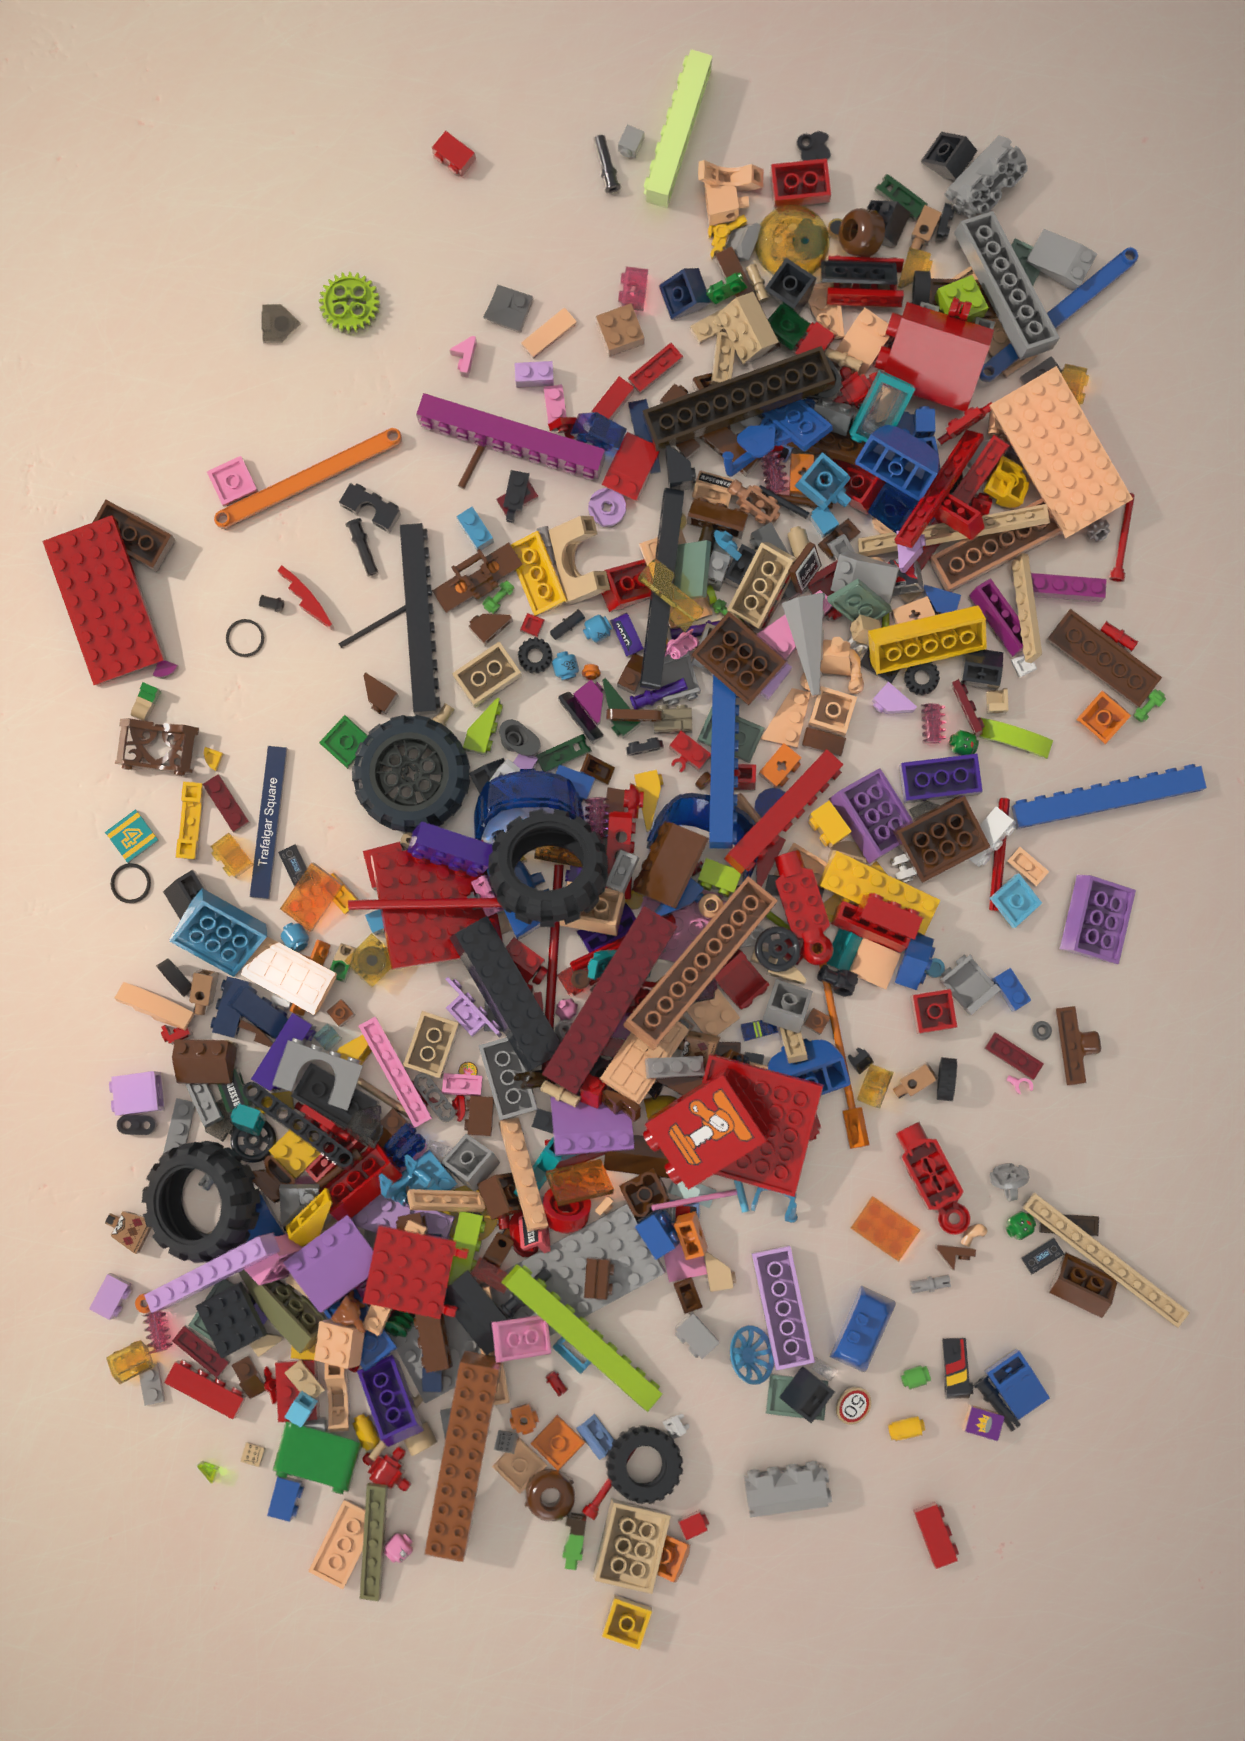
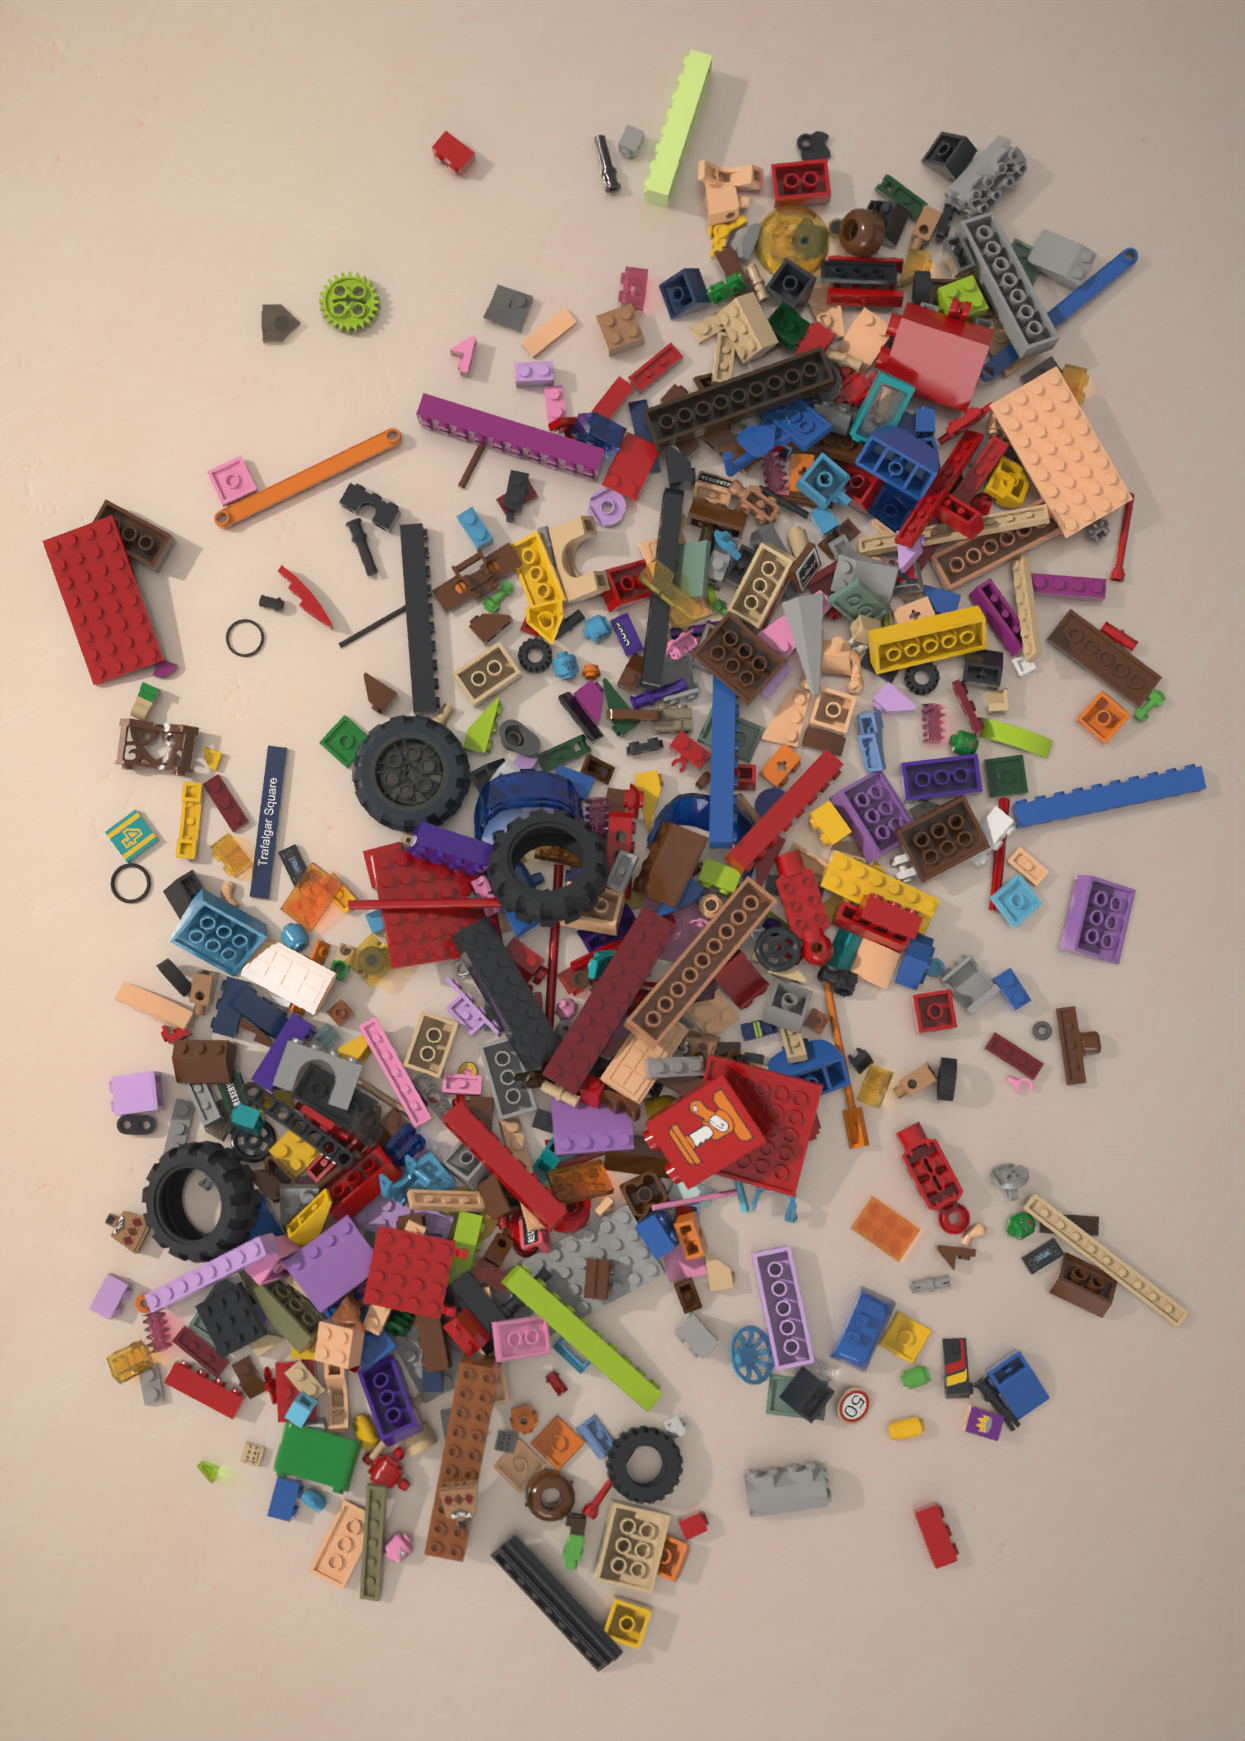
(226, 893): none -> light nougat arm
(314, 1500): none -> dark azure piece
(458, 963): none -> white plate
(459, 1500): none -> medium nougat torso
(467, 1332): none -> red brick
(505, 1166): none -> red brick
(546, 618): none -> yellow slope
(556, 1603): none -> black plate
(771, 922): none -> dark purple tile
(871, 740): none -> medium blue slope
(905, 1337): none -> yellow tile
(959, 257): none -> dark grey torso
(1006, 776): none -> dark green plate

